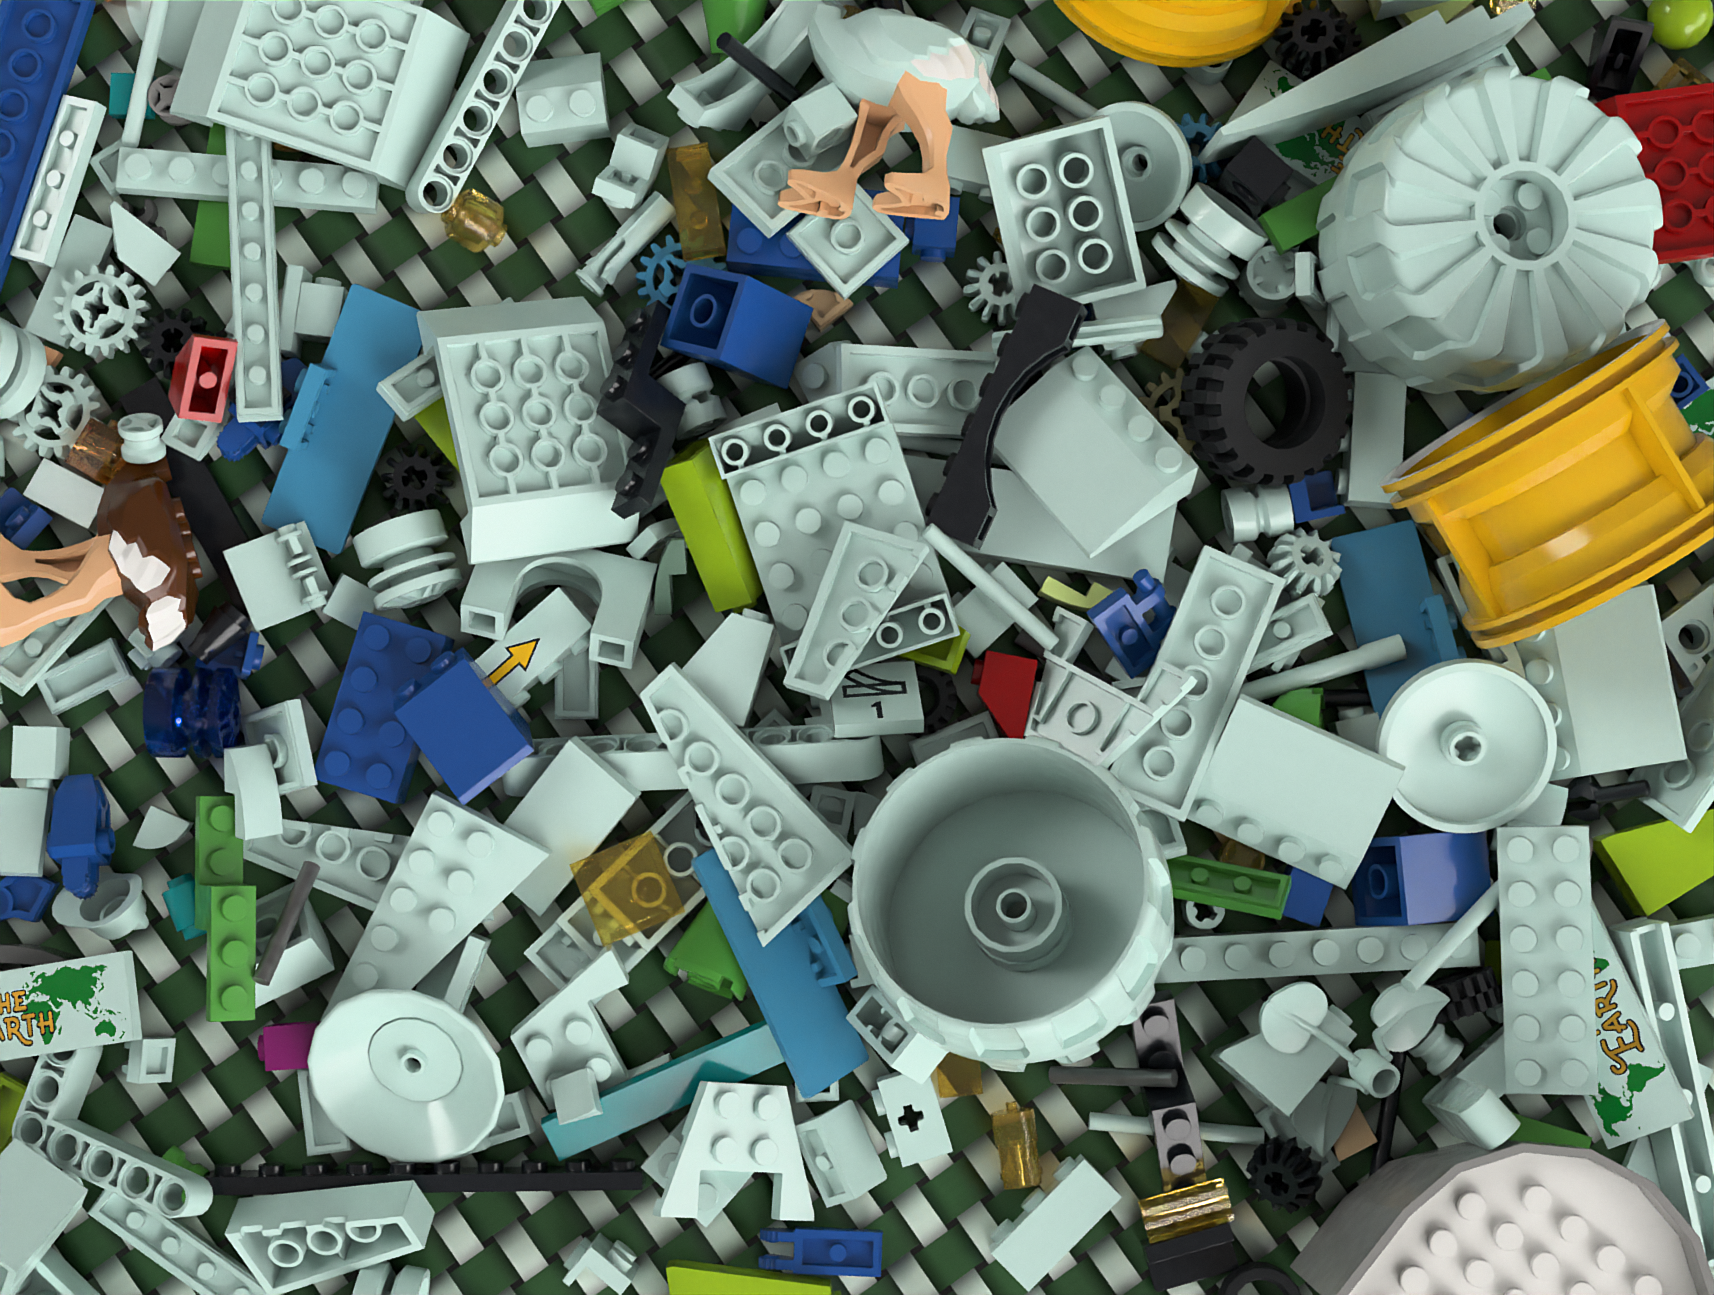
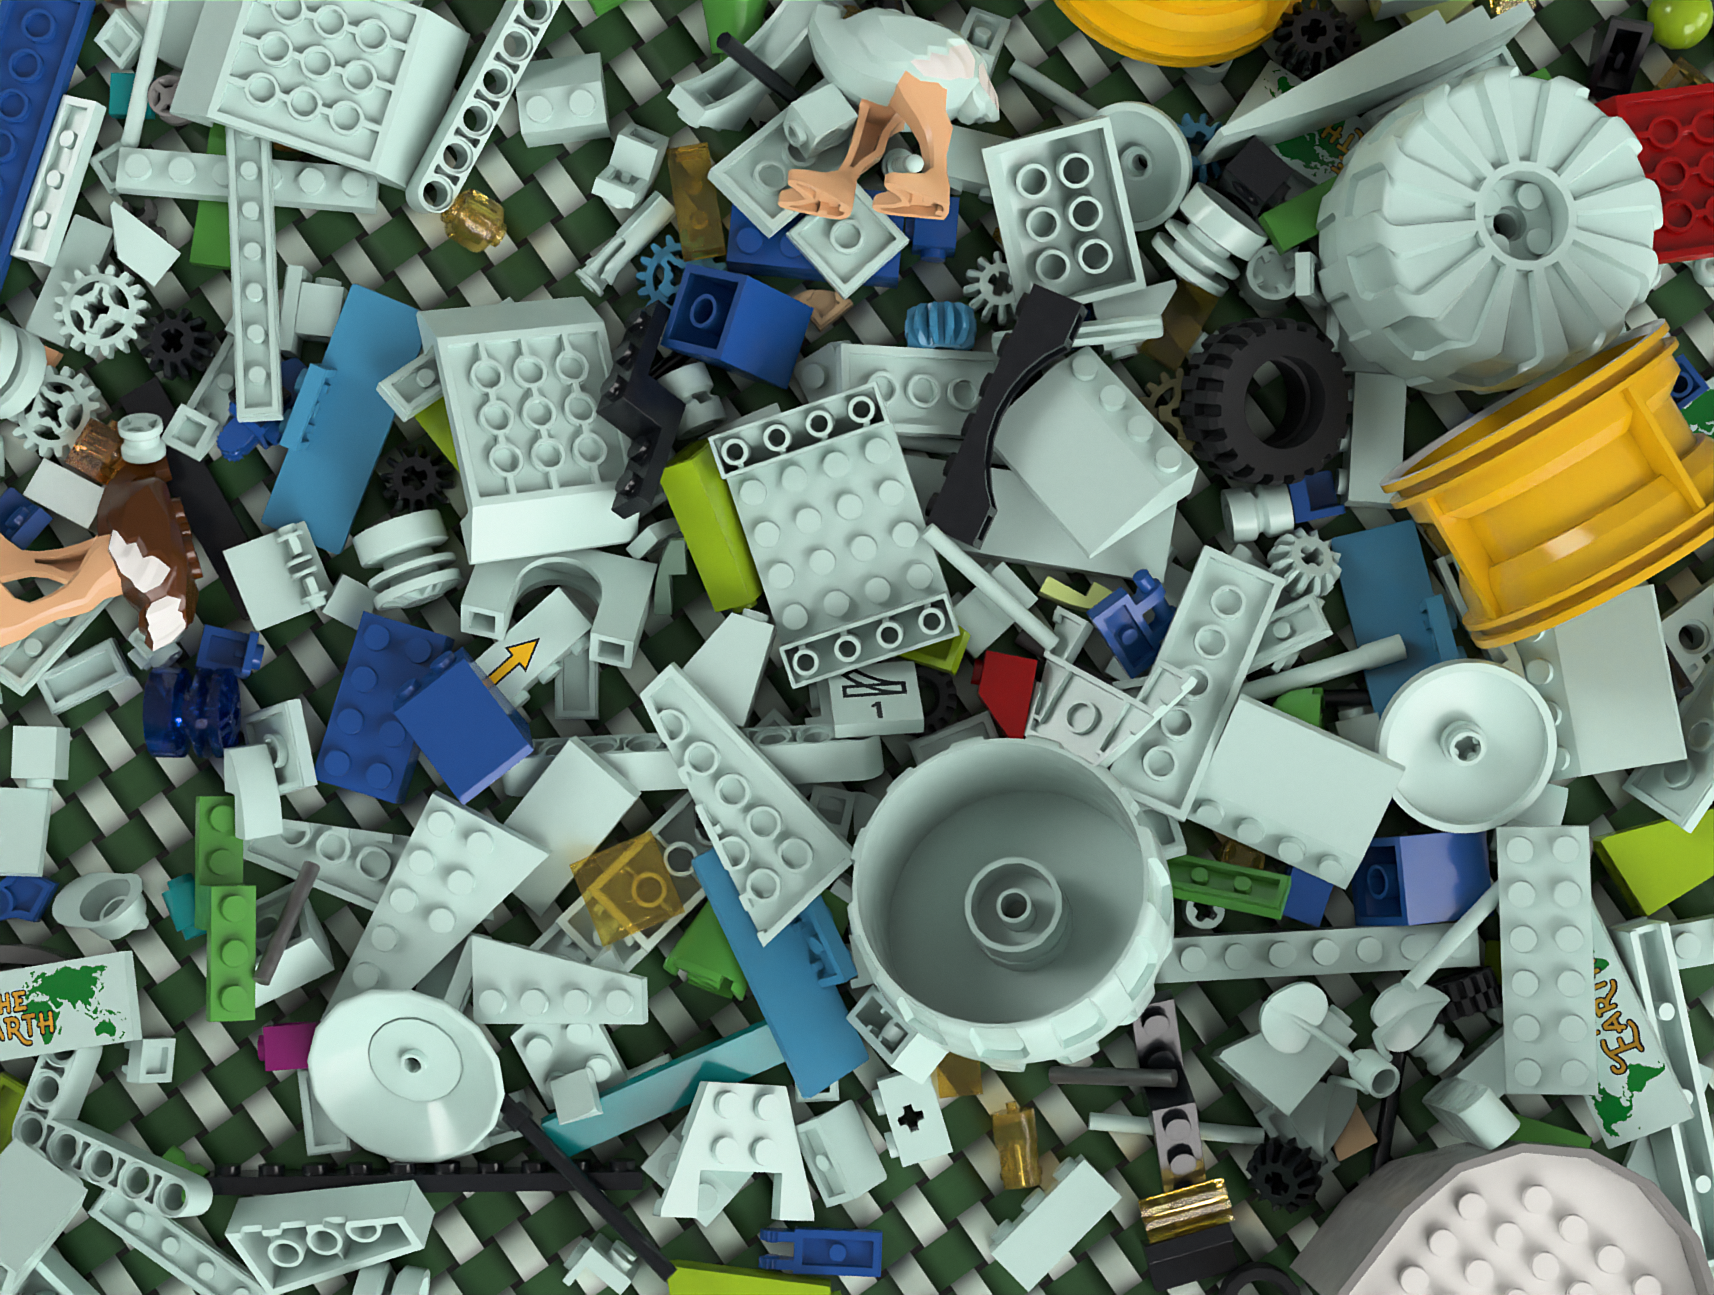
(81, 833): blue hinge -> none
(121, 39): none -> light aqua tile
(161, 829): light aqua tile -> none
(202, 377): red slope -> none
(219, 632): black cone -> none
(519, 1119): none -> black bar
(546, 988): none -> light aqua wing
(853, 599): light aqua wing -> none
(901, 161): none -> light aqua piece
(941, 326): none -> dark azure gear
(1599, 796): black bar -> none

